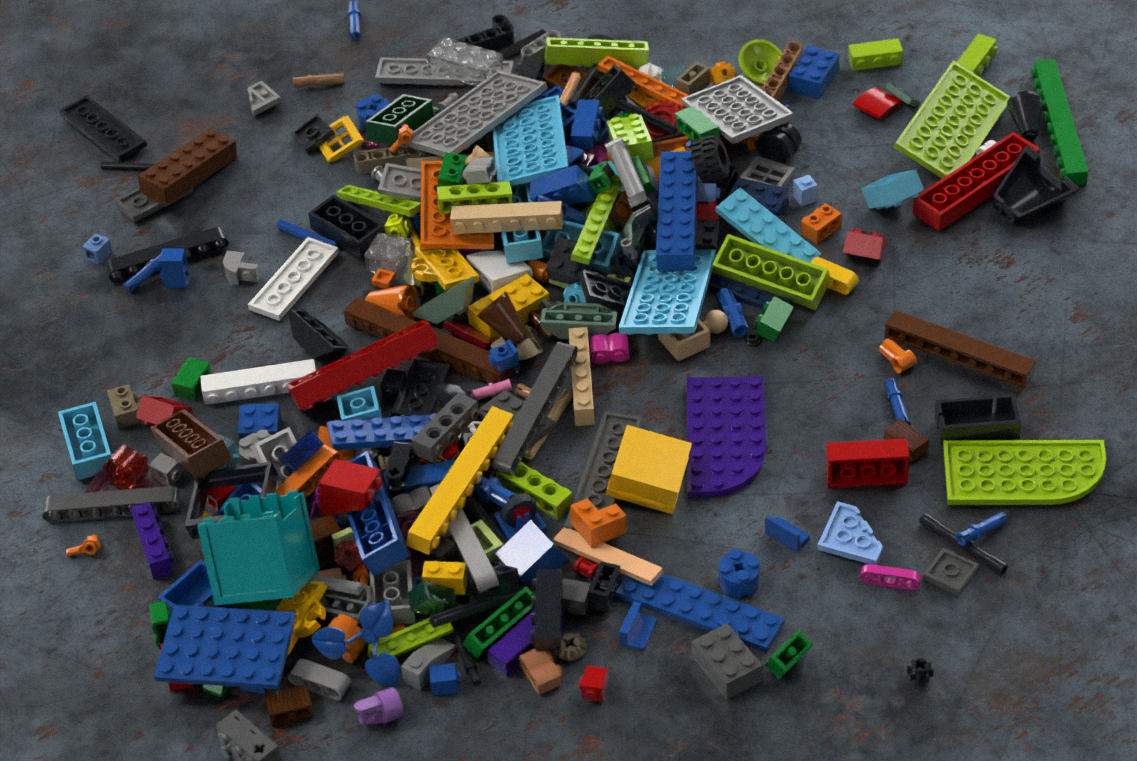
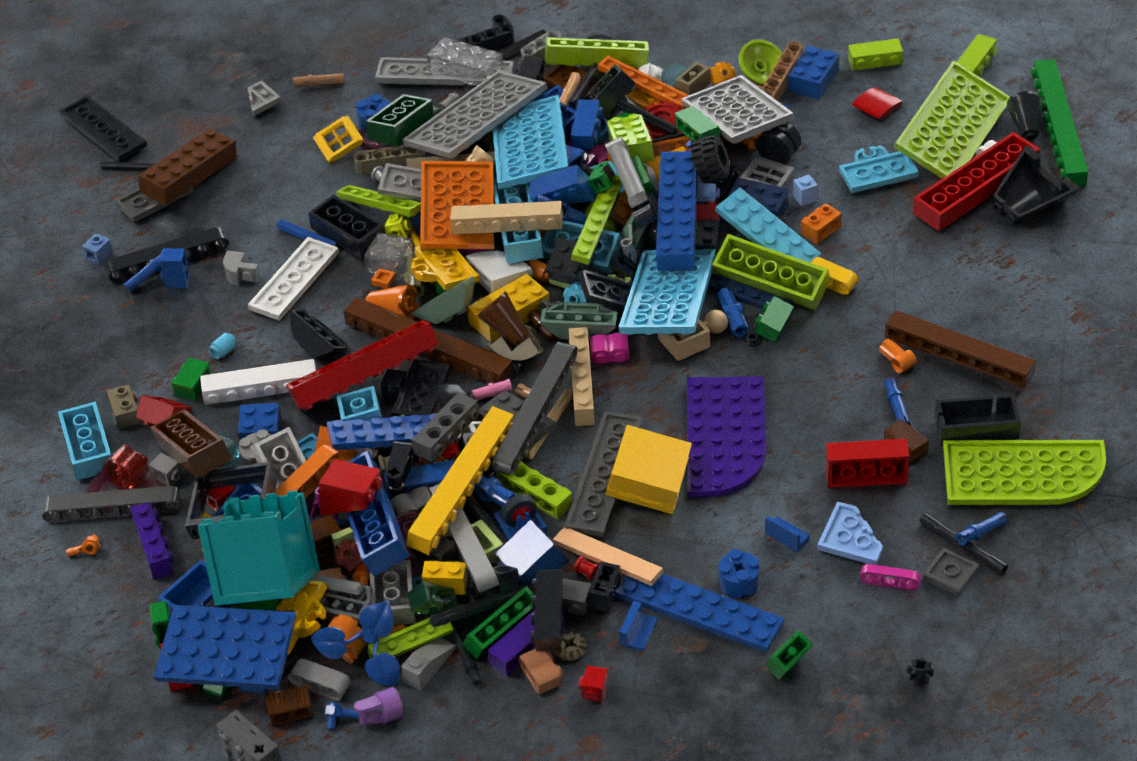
(222, 346): none -> medium azure brick
(300, 451): clear blue brick -> none
(312, 133): black tile -> none
(334, 712): none -> blue piece
(354, 15): blue pin -> none
(404, 136): orange piece -> none
(444, 679): blue brick -> none
(452, 170): green brick -> none
(469, 334): dark red tile -> none
(473, 195): lime brick -> none
(480, 170): light grey brick -> none
(503, 356): blue brick -> none
(597, 525): orange brick -> none
(727, 661): dark grey brick -> none
(865, 245): red slope -> none
(877, 170): none -> medium azure plate
(892, 190): medium azure brick -> none
(903, 95): sand green tile -> none

